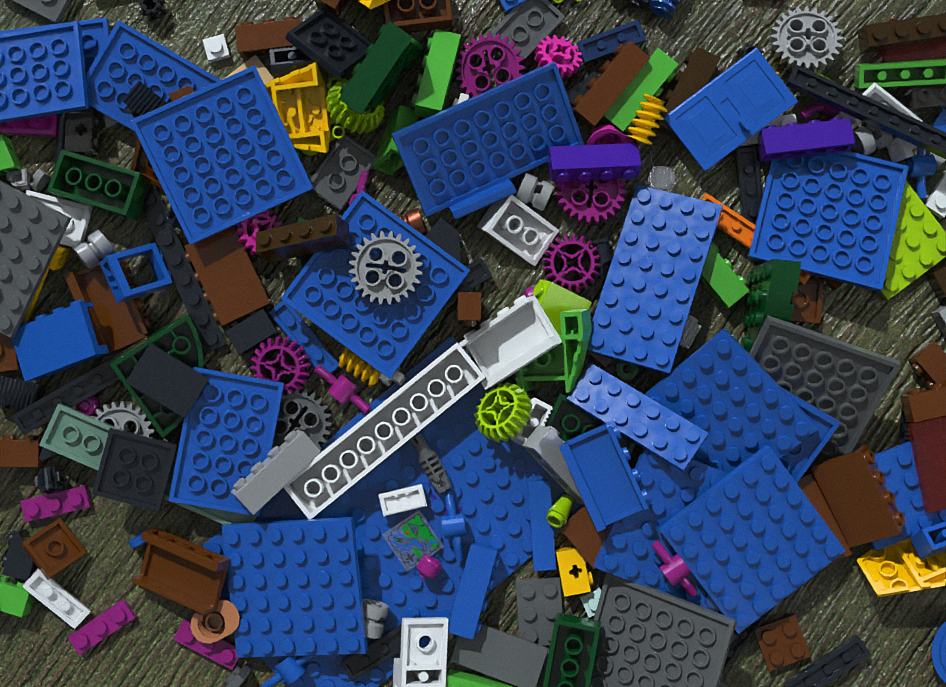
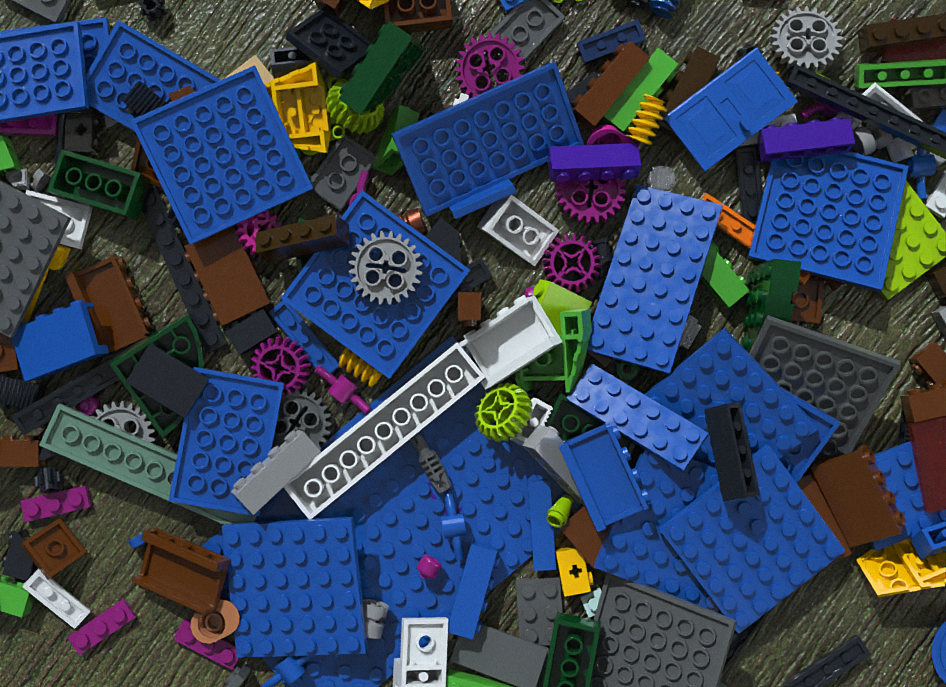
(93, 250): light grey wheel -> none
(118, 282): blue window -> none
(135, 469): black plate -> none
(216, 48): white plate -> none
(261, 37): reddish brown brick -> none
(377, 653): black tile -> none
(397, 378): white tile -> none
(402, 500): white plate -> none
(412, 540): tile -> none
(437, 73): bright green brick -> none
(527, 188): light grey wheel -> none
(560, 52): dark pink gear -> none
(674, 569): magenta piece -> none
(731, 451): none -> black brick
(781, 642): reddish brown plate -> none

